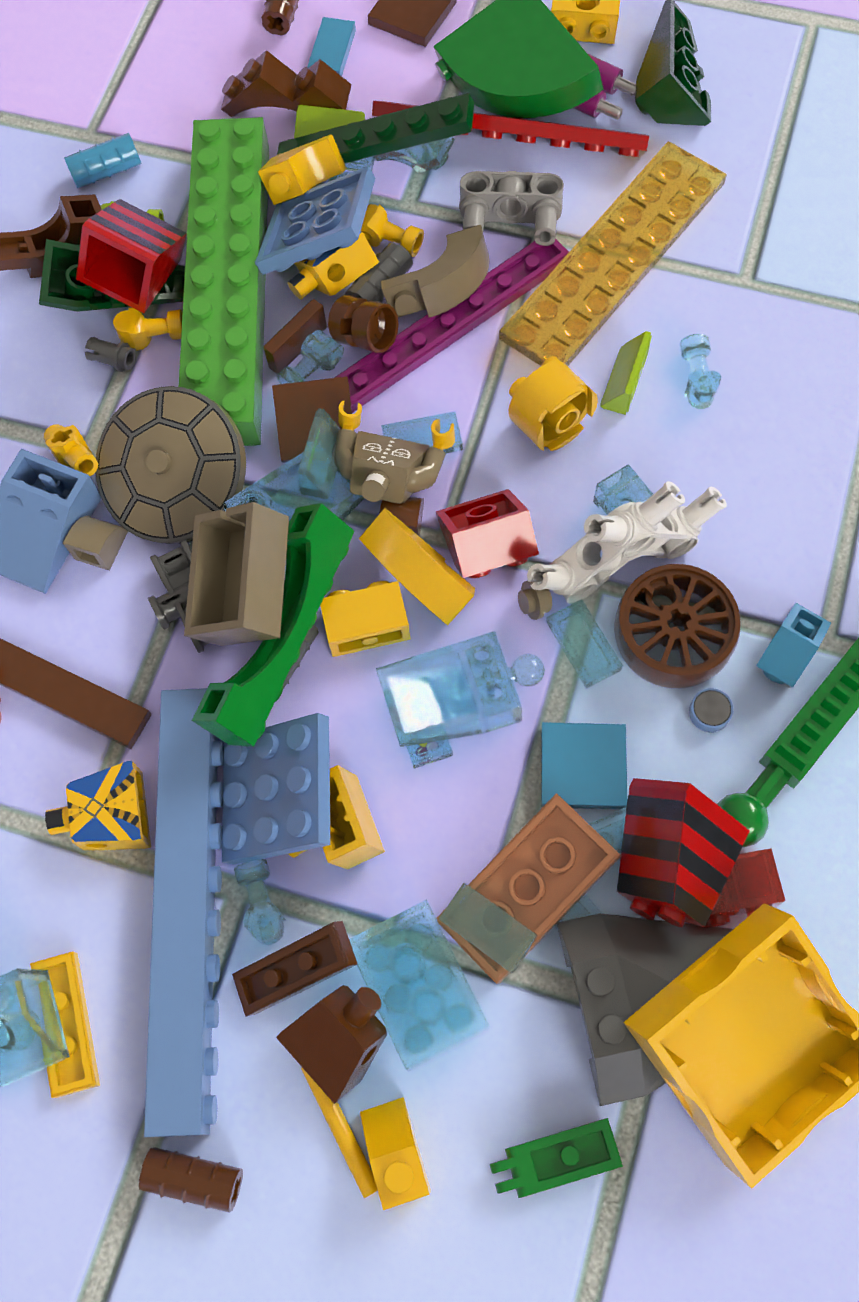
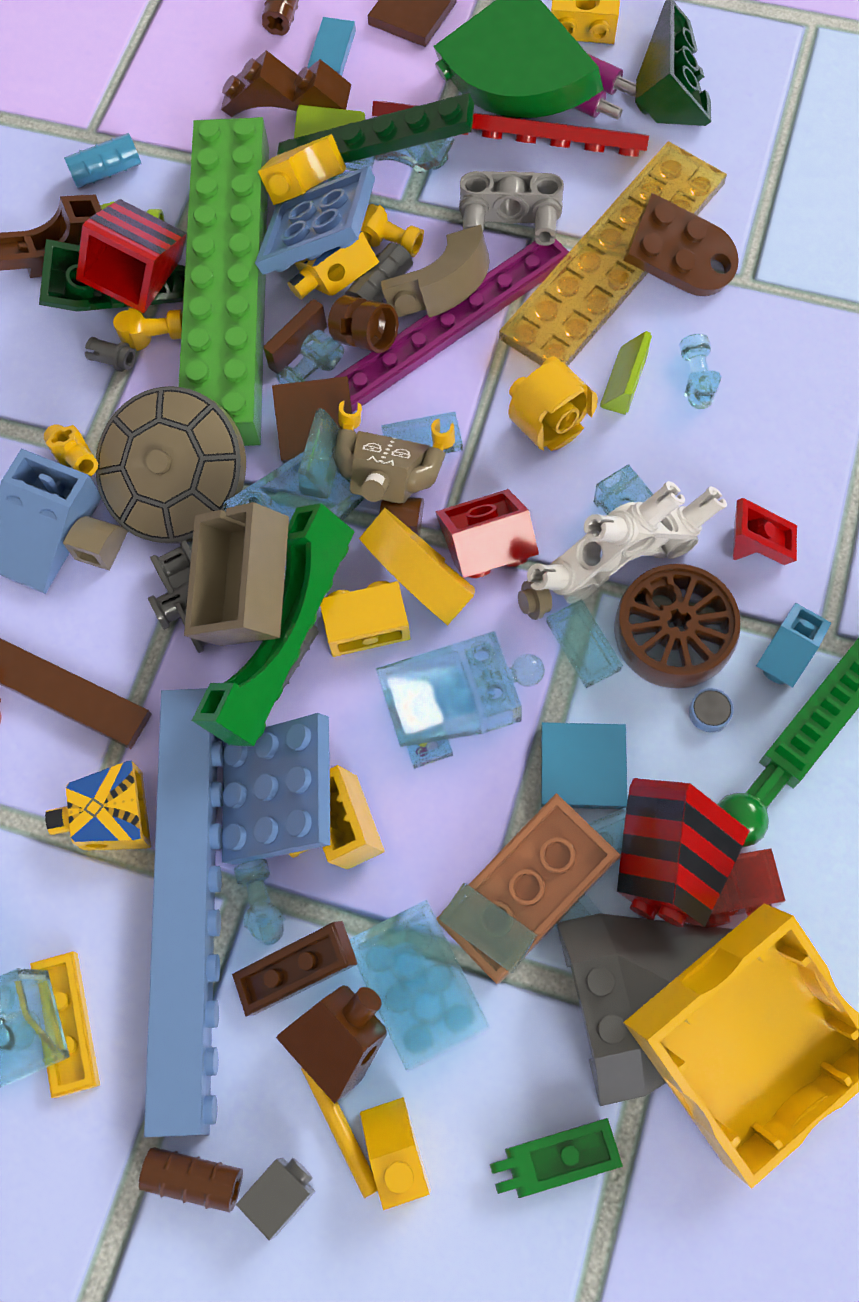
(277, 1196): none -> dark grey brick
(681, 247): none -> reddish brown plate
(763, 533): none -> red slope

